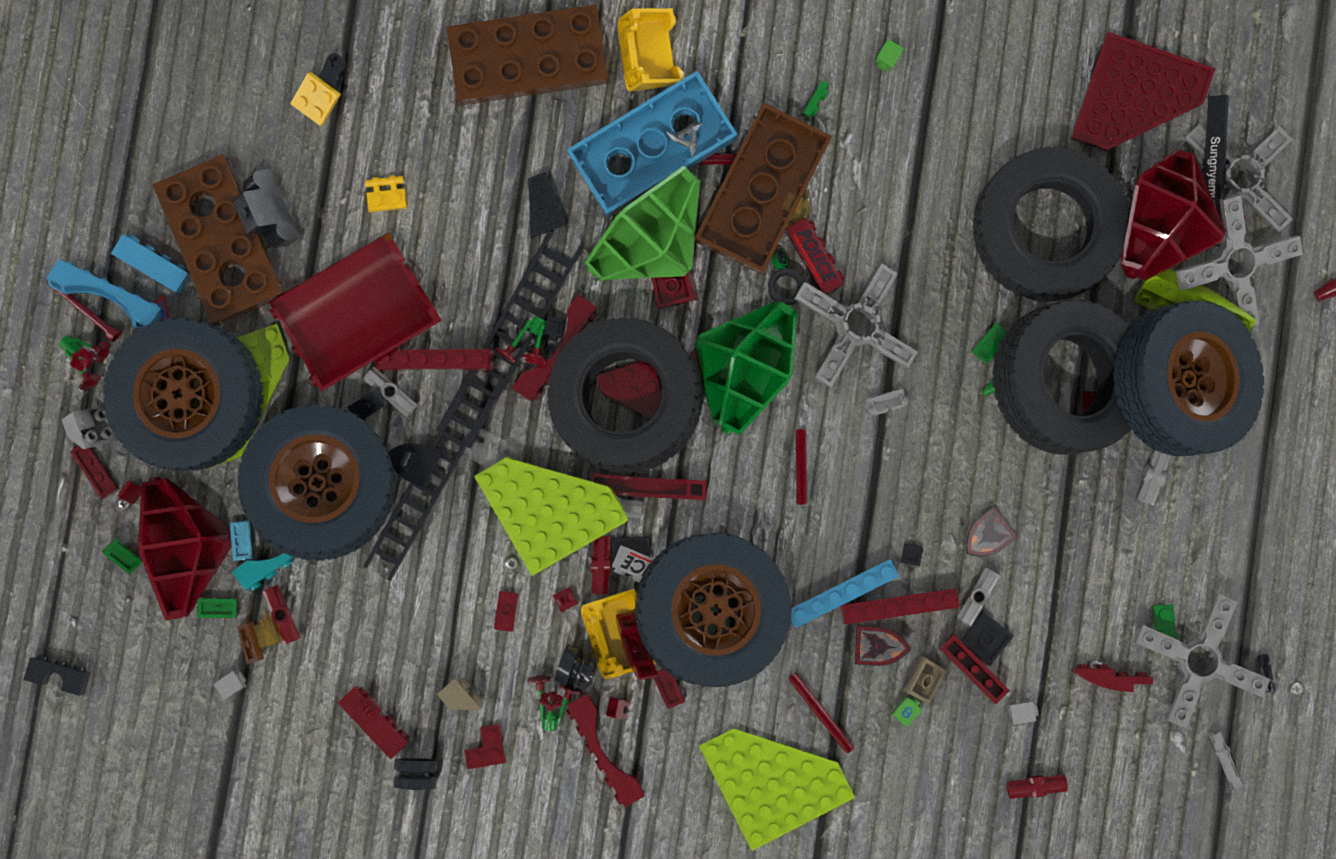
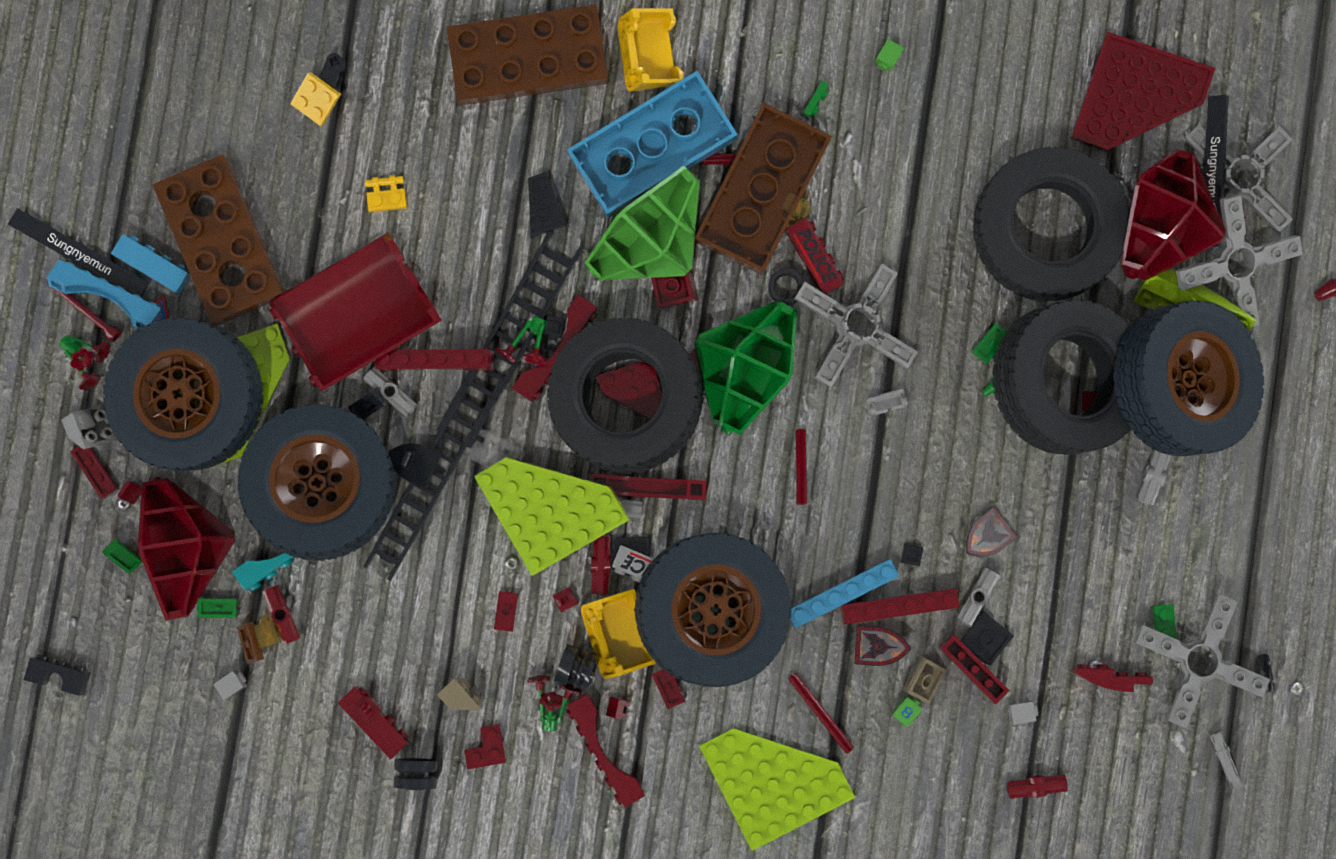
(77, 253): none -> black tile
(241, 540): medium azure plate -> none
(264, 210): black brick -> none
(634, 648): dark red slope -> none
(691, 144): flat silver piece -> none
(780, 260): tile -> none

